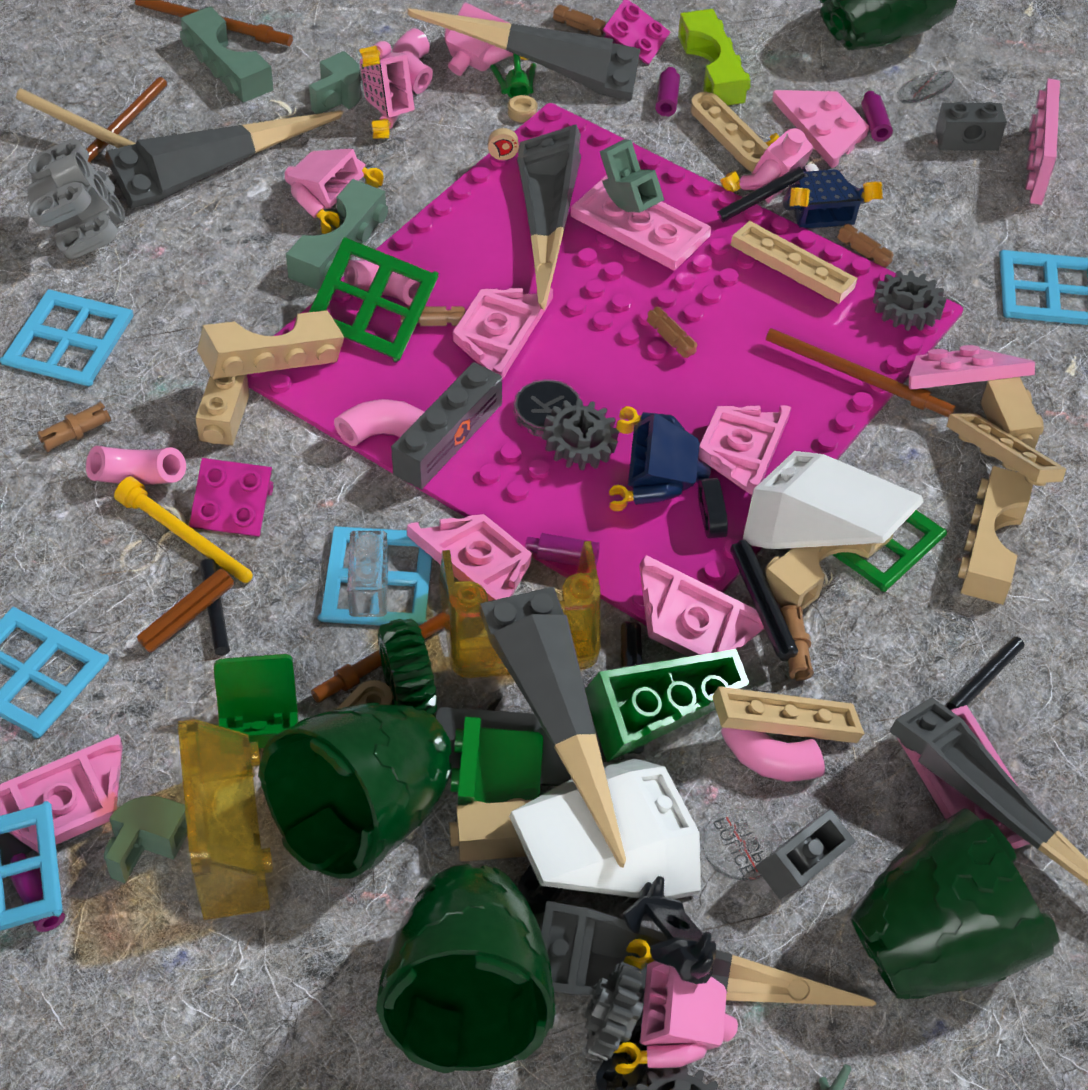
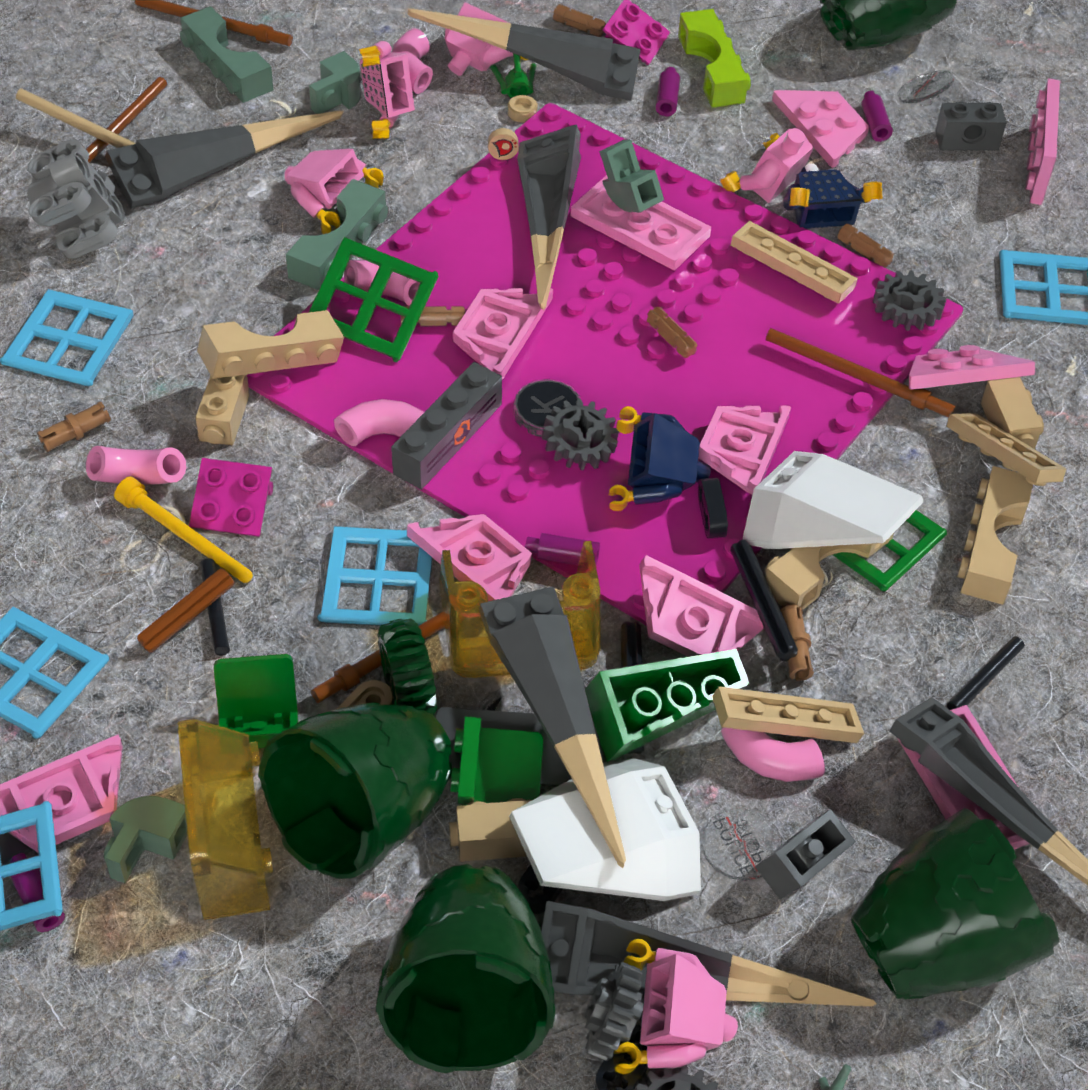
(368, 574): clear brick -> none
(686, 946): black piece -> none
(728, 129): tan plate -> none
(761, 194): black bar -> none

